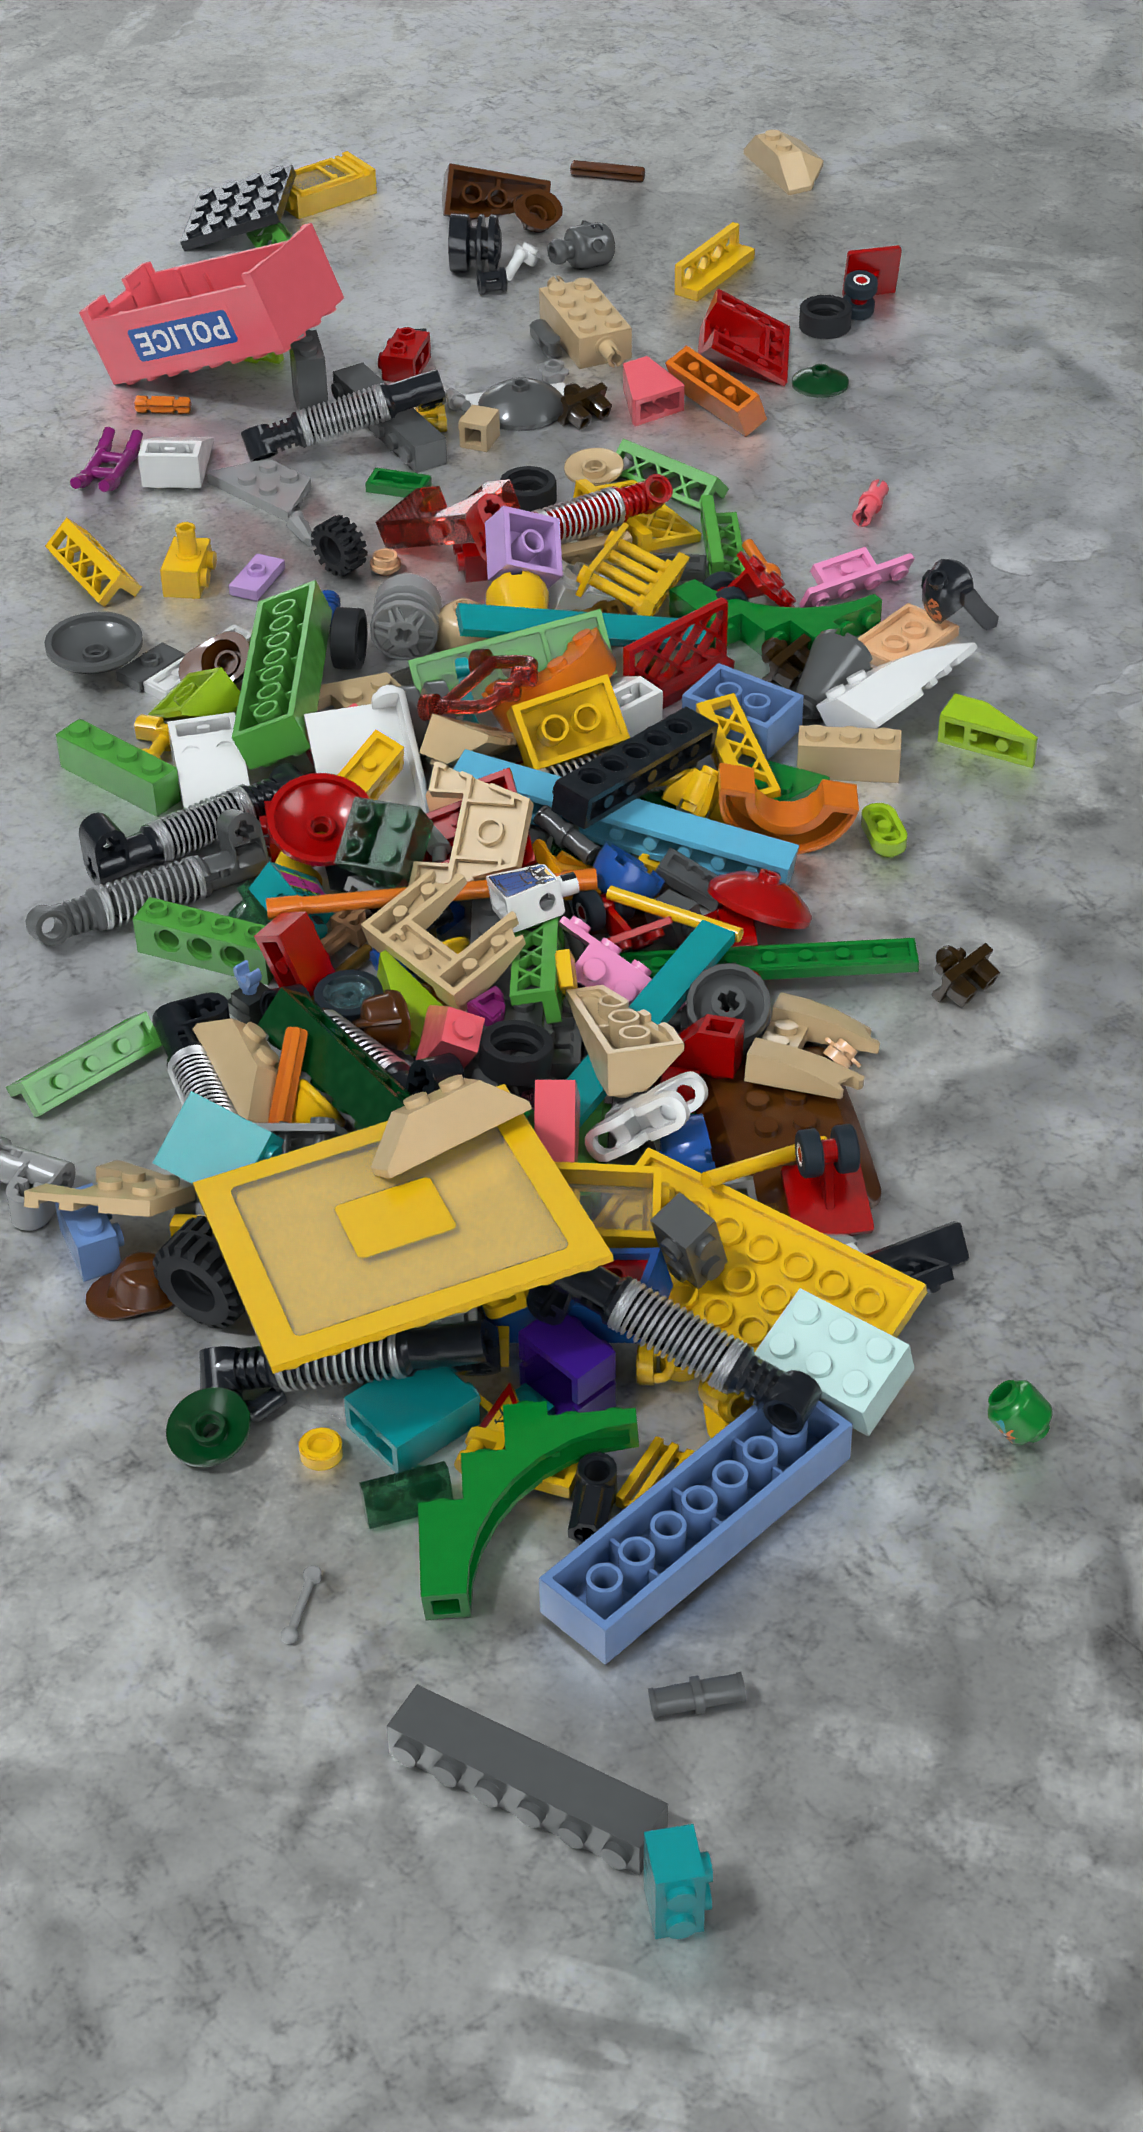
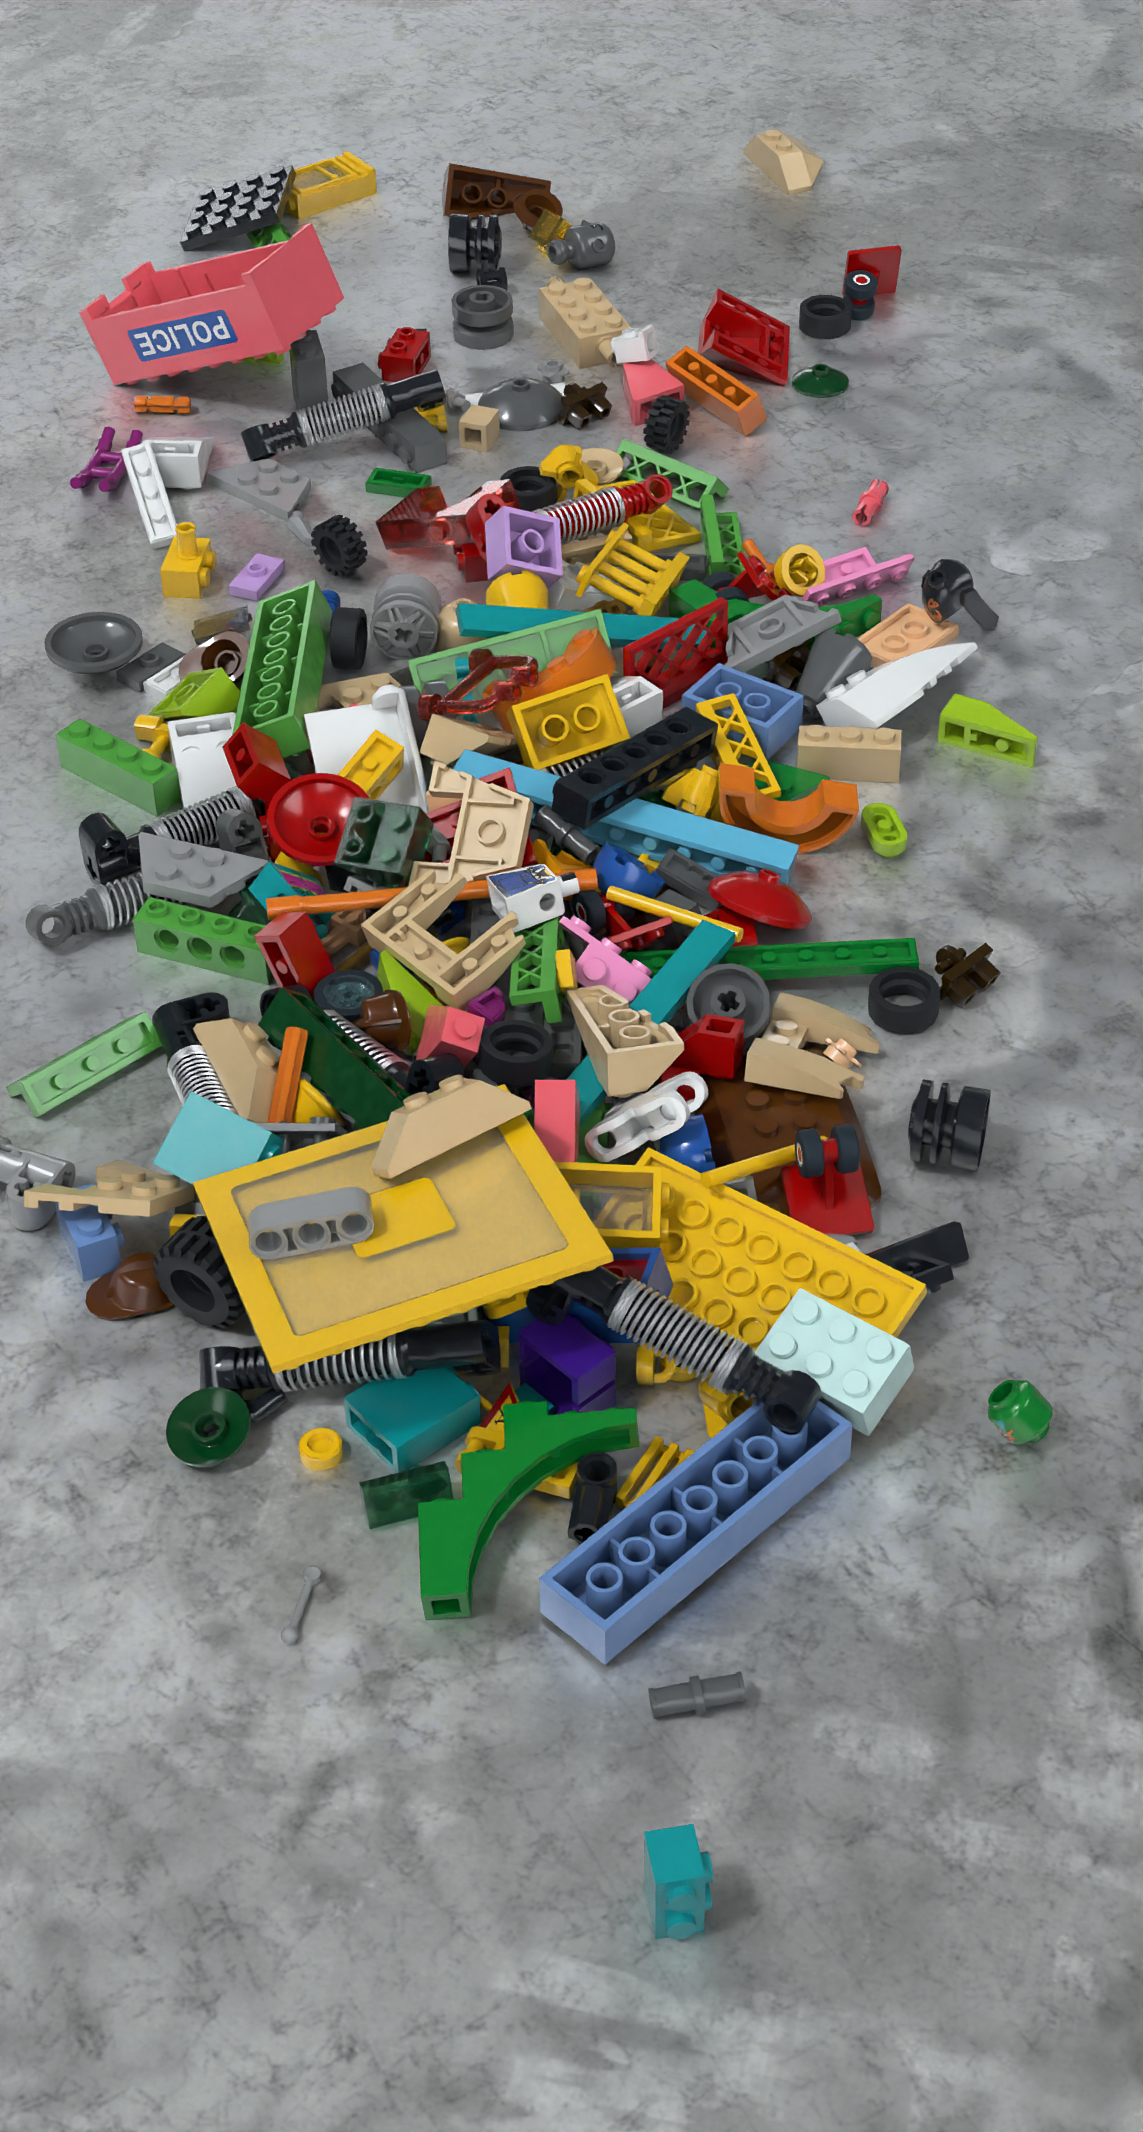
(91, 554): yellow fence -> none
(150, 494): none -> white tile
(193, 871): none -> light grey wing
(232, 620): none -> clear smoke piece
(246, 1000): pearl dark grey piece -> none
(255, 763): none -> red brick
(330, 1228): none -> light grey beam
(385, 562): light nougat plate -> none
(482, 317): none -> dark grey wheel
(522, 253): white plate -> none
(525, 1778): dark grey brick -> none
(546, 338): dark grey bar -> none
(547, 229): none -> clear yellow slope
(566, 467): none -> yellow brick
(607, 171): reddish brown axle -> none
(635, 345): none -> white brick
(666, 424): none -> black tyre
(689, 1241): dark grey brick -> none
(712, 269): yellow fence -> none
(775, 630): none -> light grey wing
(799, 569): none -> yellow piece
(904, 1018): none -> black tyre
(949, 1124): none -> black wheel

